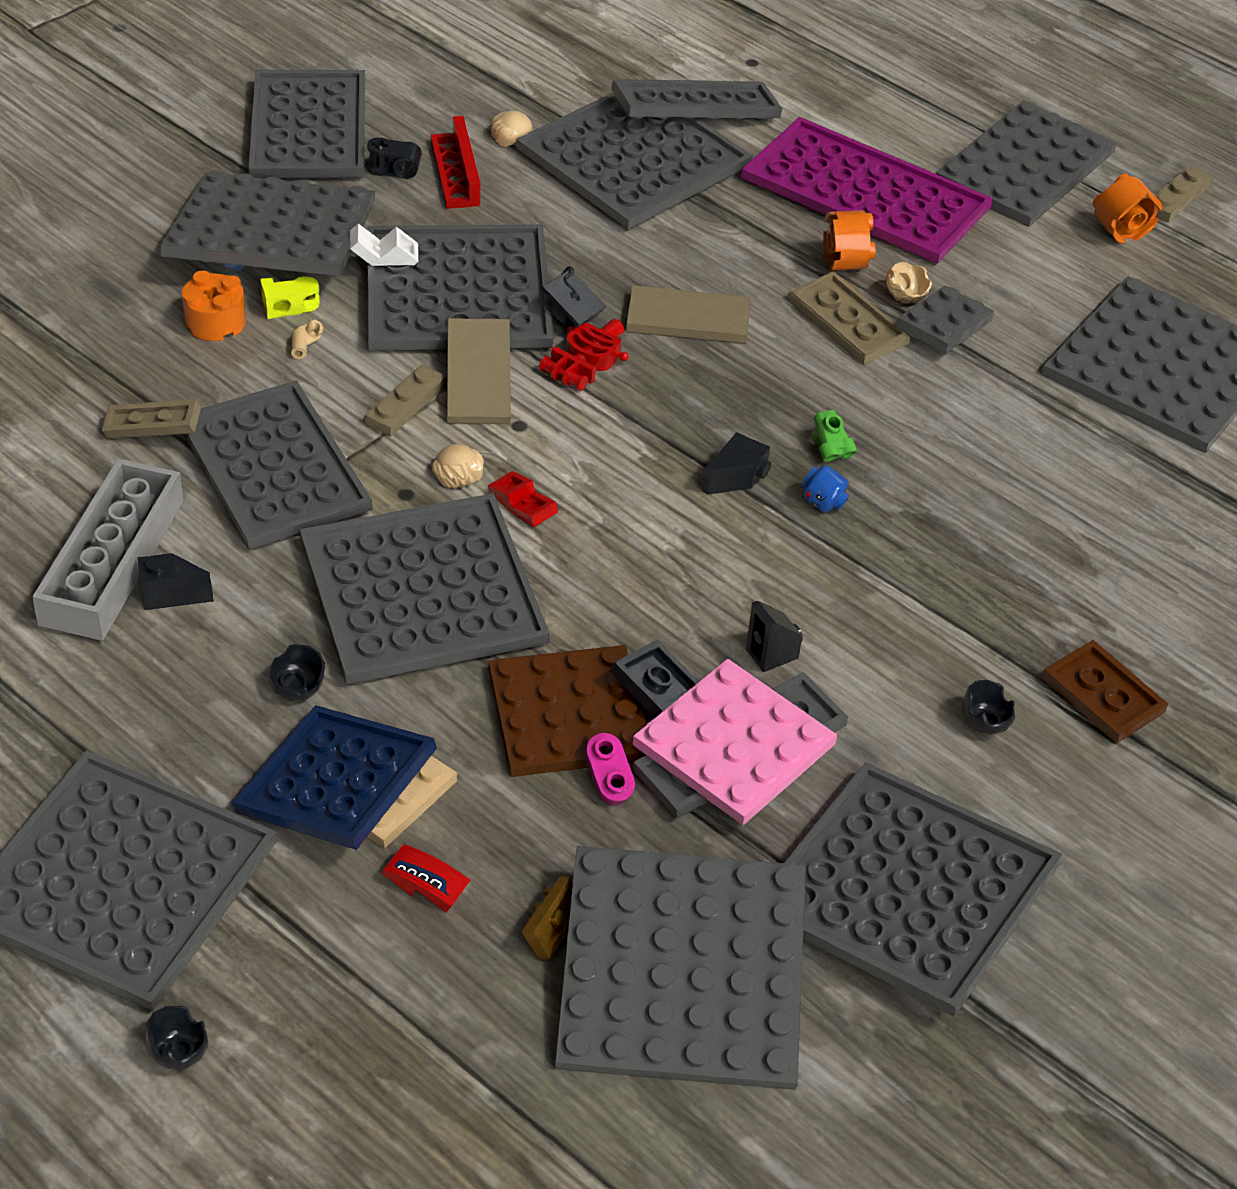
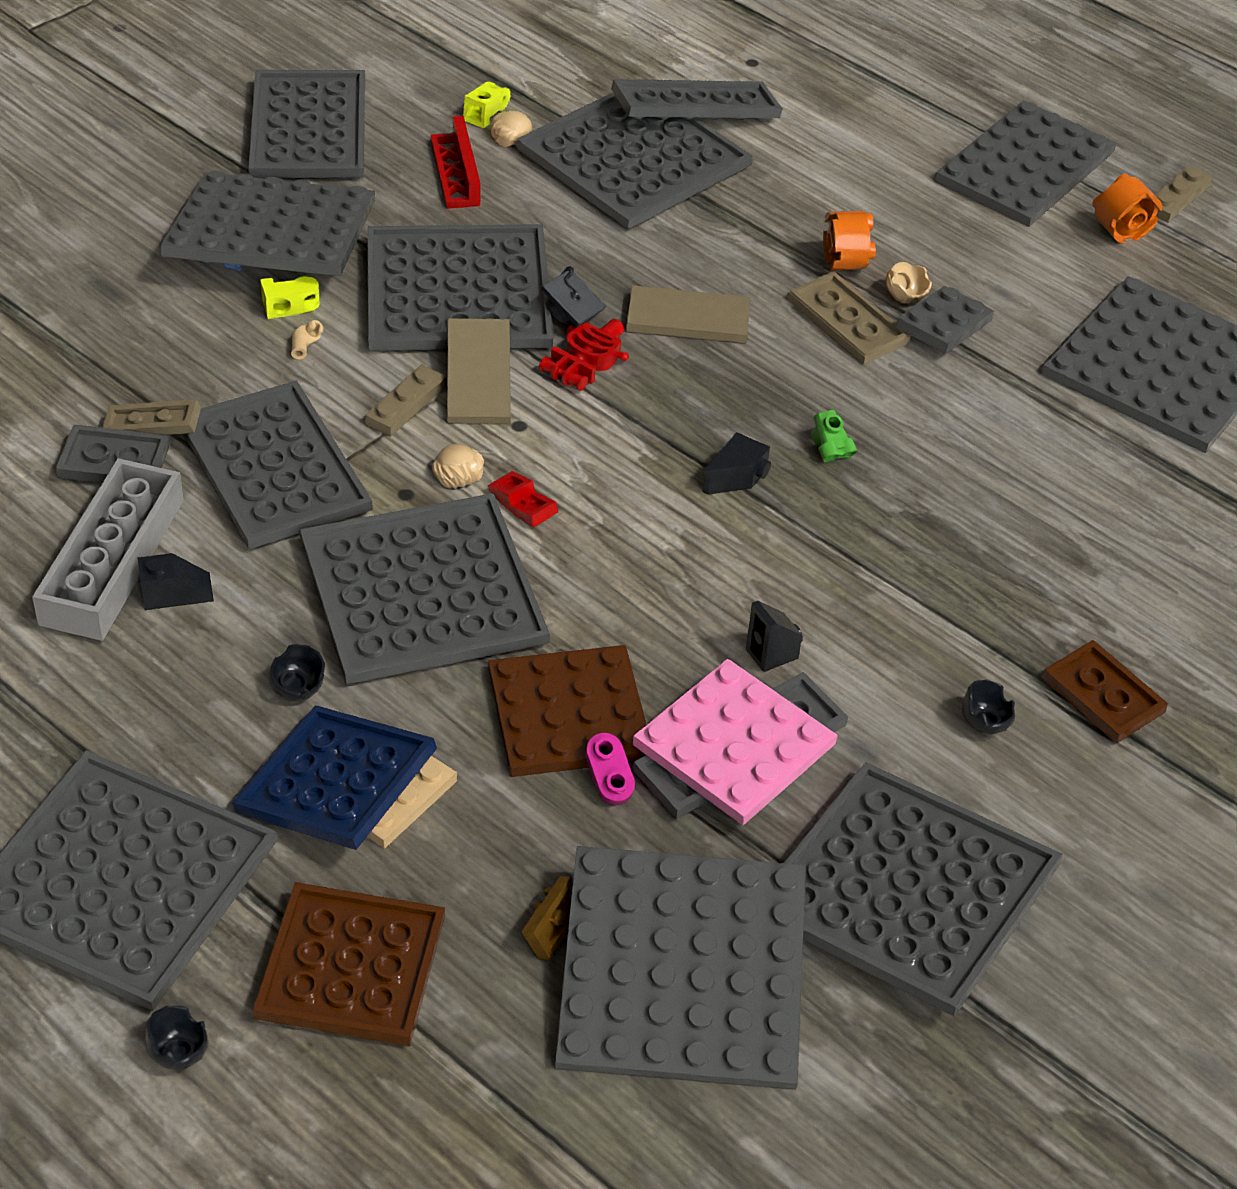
(94, 450): none -> dark grey plate
(213, 306): orange brick -> none
(350, 964): none -> reddish brown plate
(392, 249): white slope -> none
(393, 158): black piece -> none
(428, 875): red slope -> none
(484, 103): none -> neon yellow leg
(654, 677): black plate -> none
(825, 489): blue head -> none
(841, 174): magenta plate -> none

